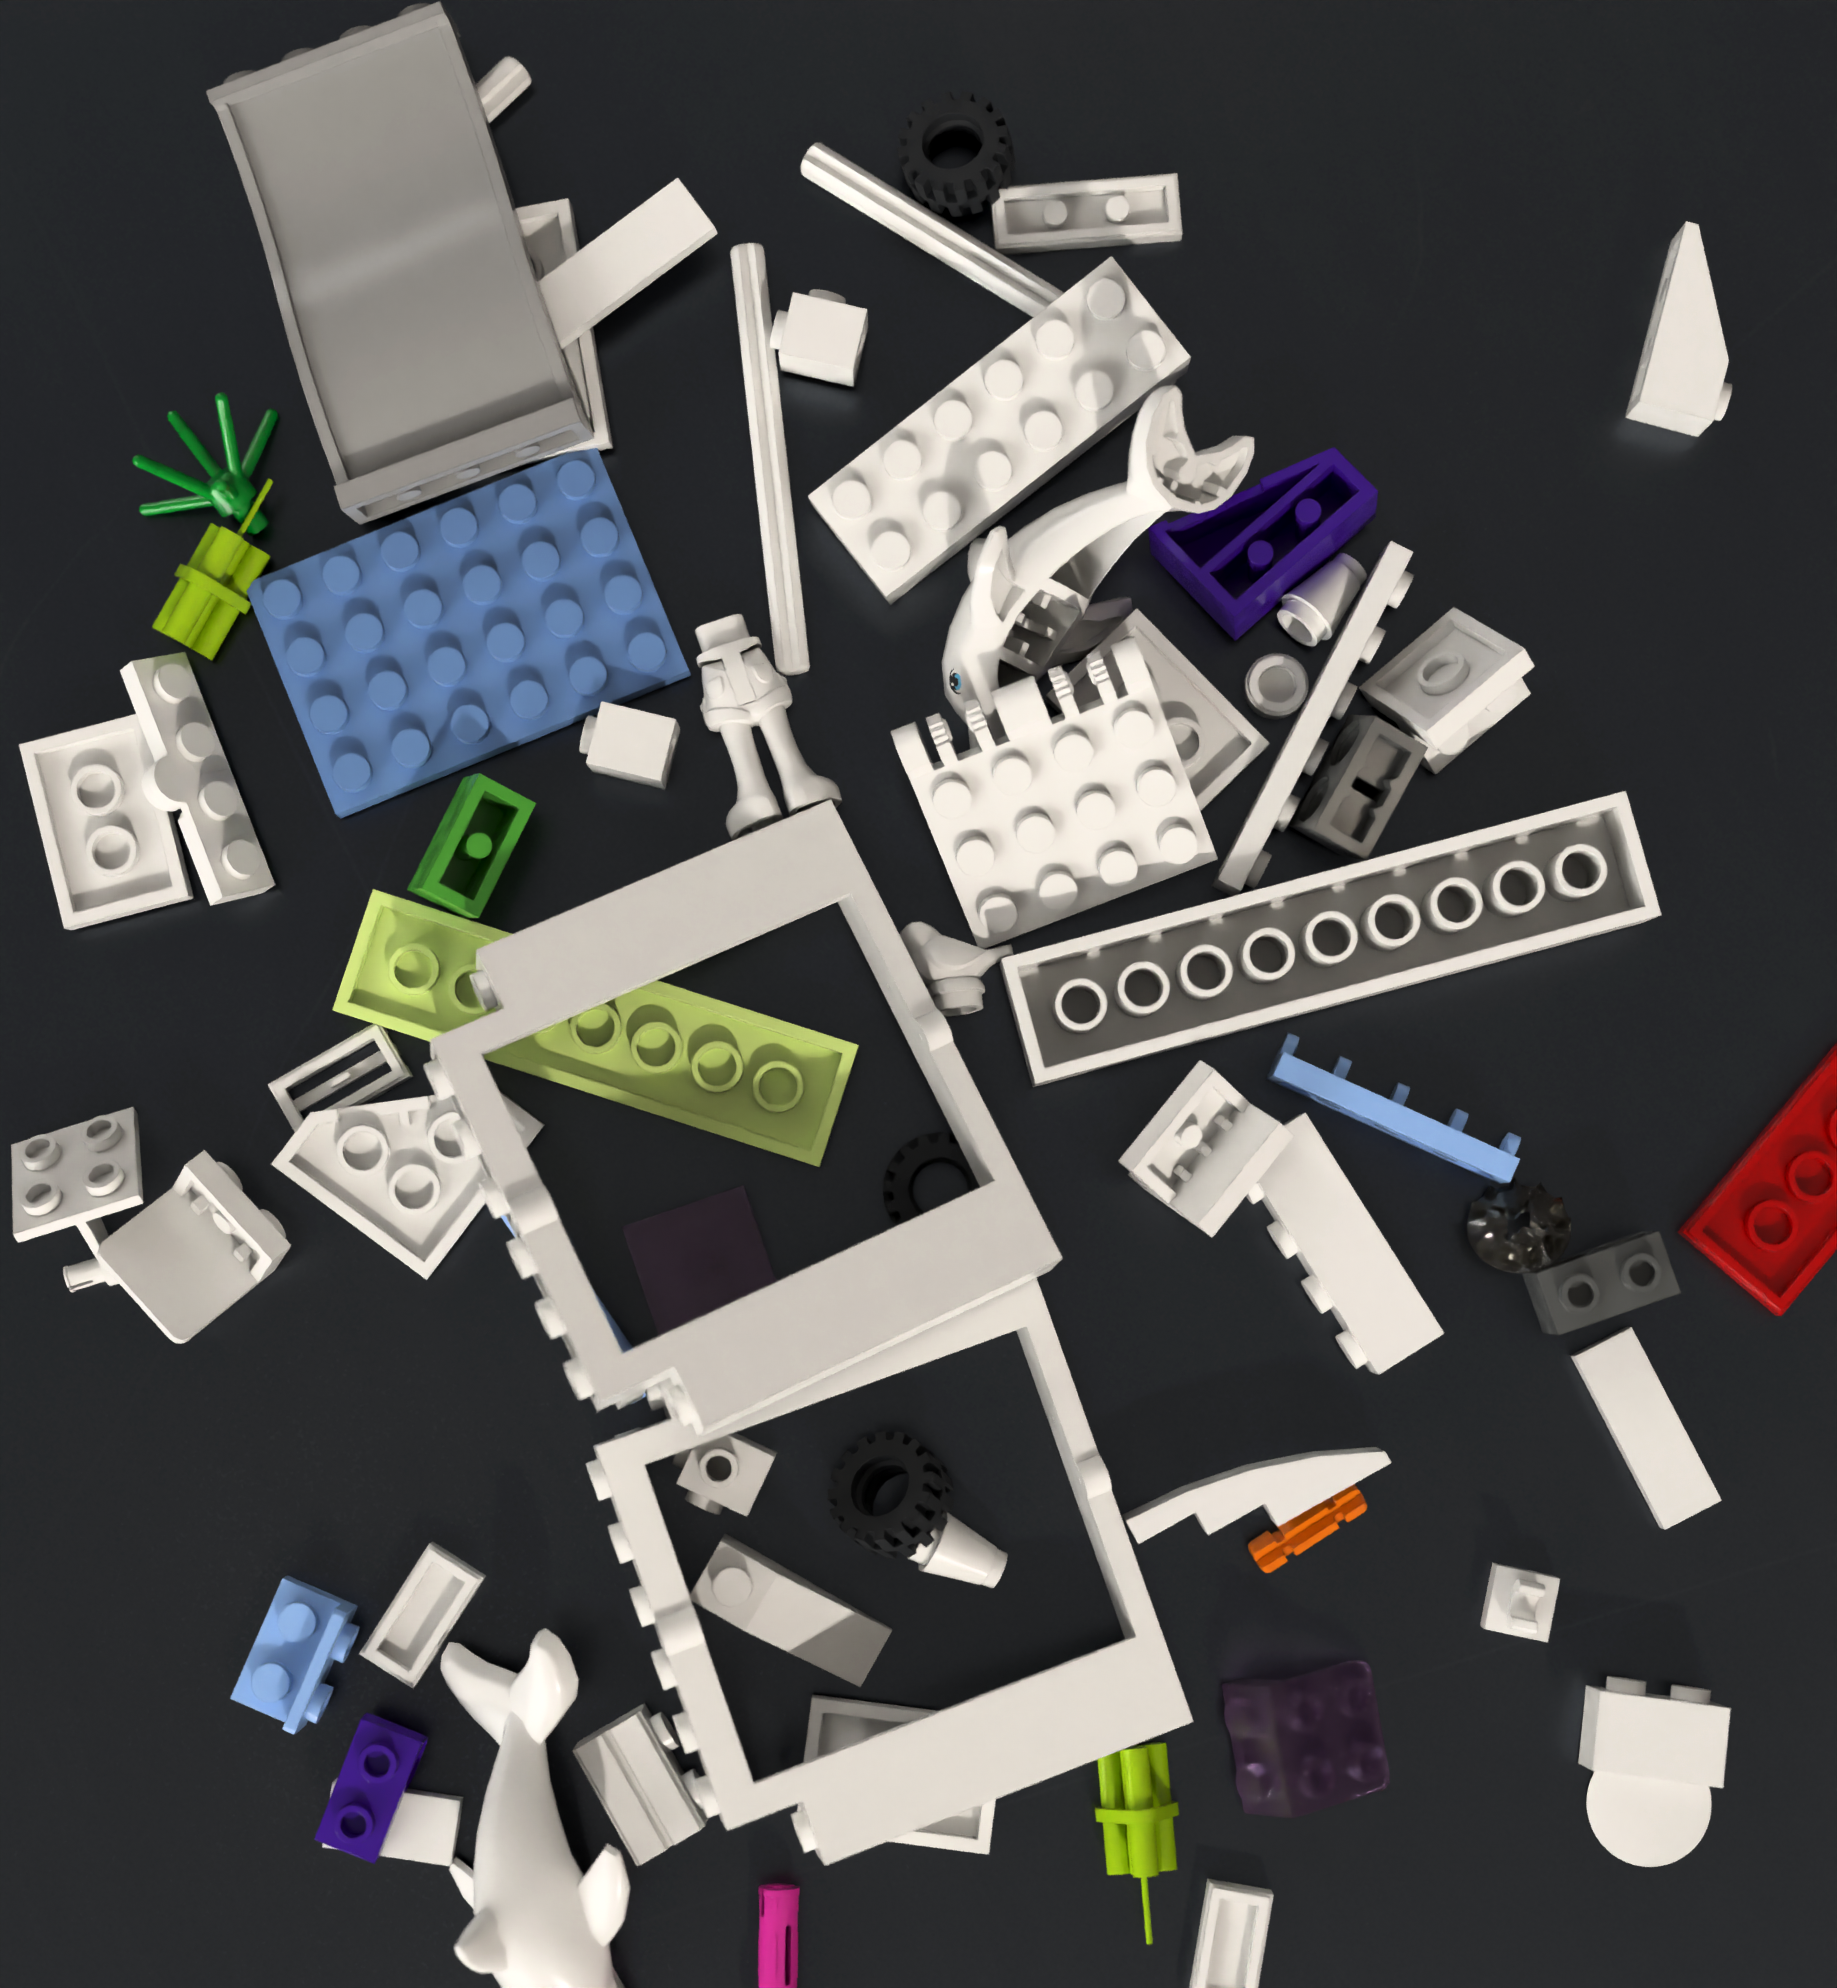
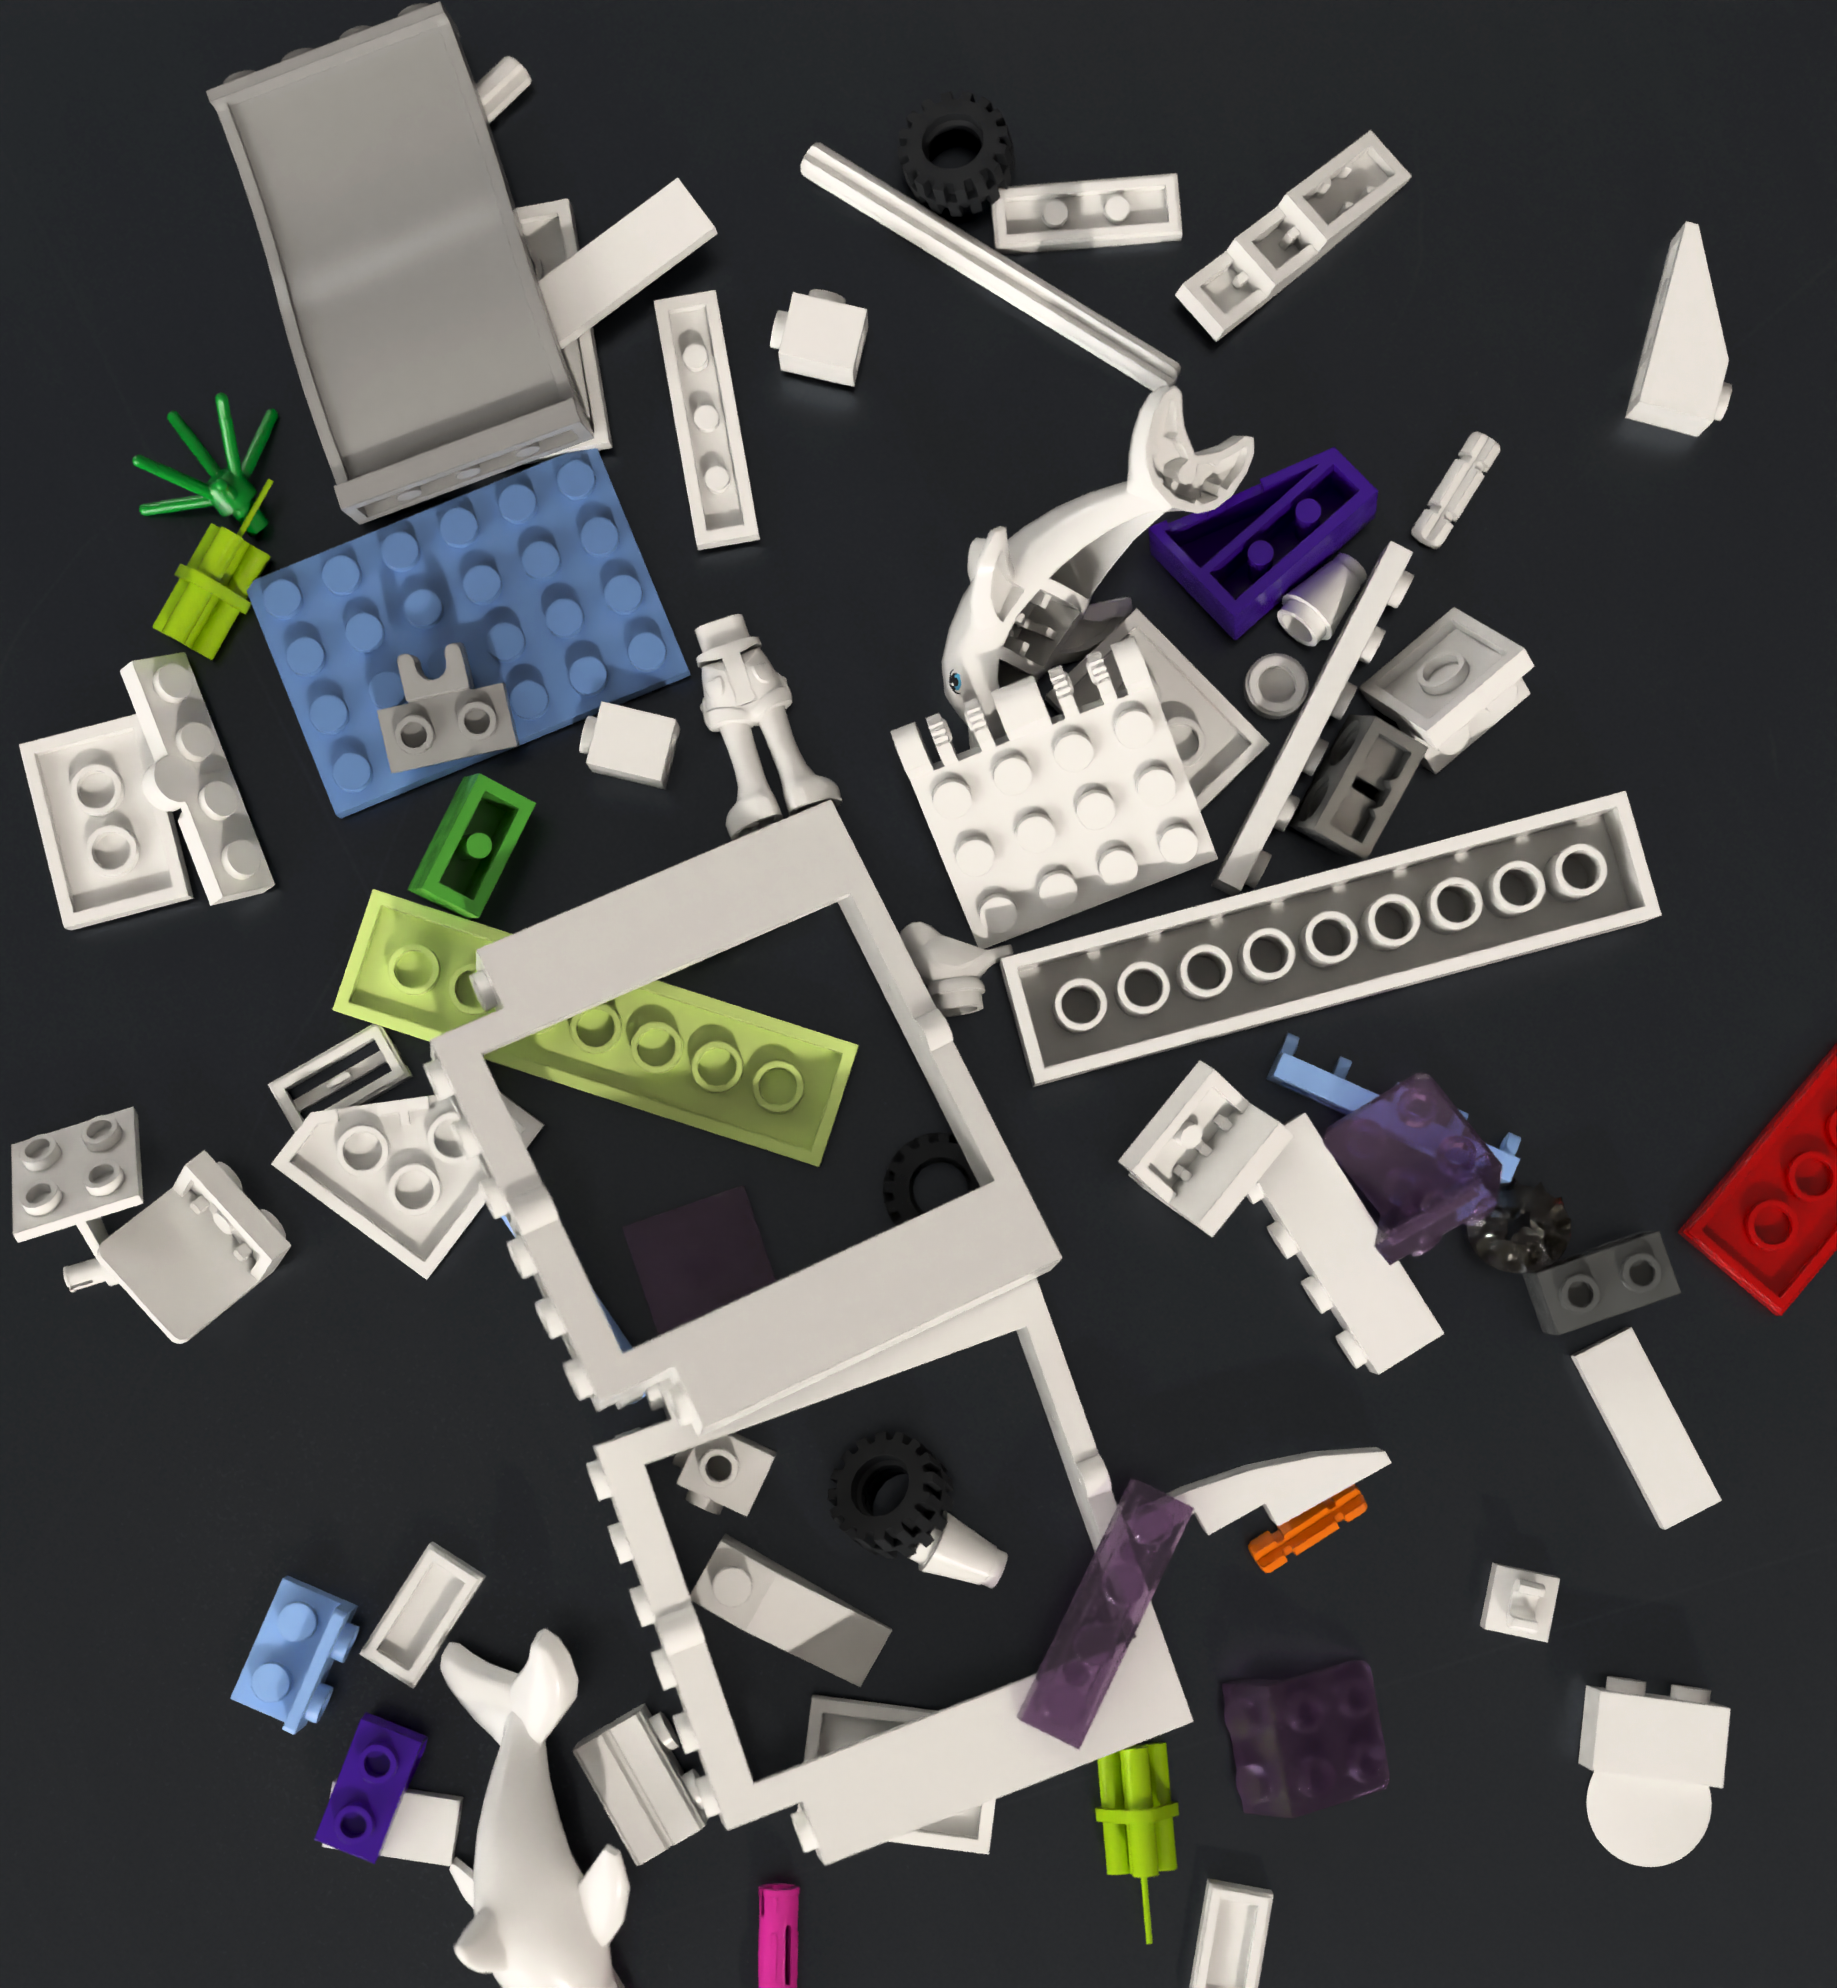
(445, 715): none -> light grey plate
(706, 420): none -> white plate
(770, 459): white axle -> none
(1000, 430): white brick -> none
(1105, 1613): none -> clear purple plate
(1293, 235): none -> white slope
(1416, 1165): none -> clear purple bracket
(1455, 490): none -> white axle

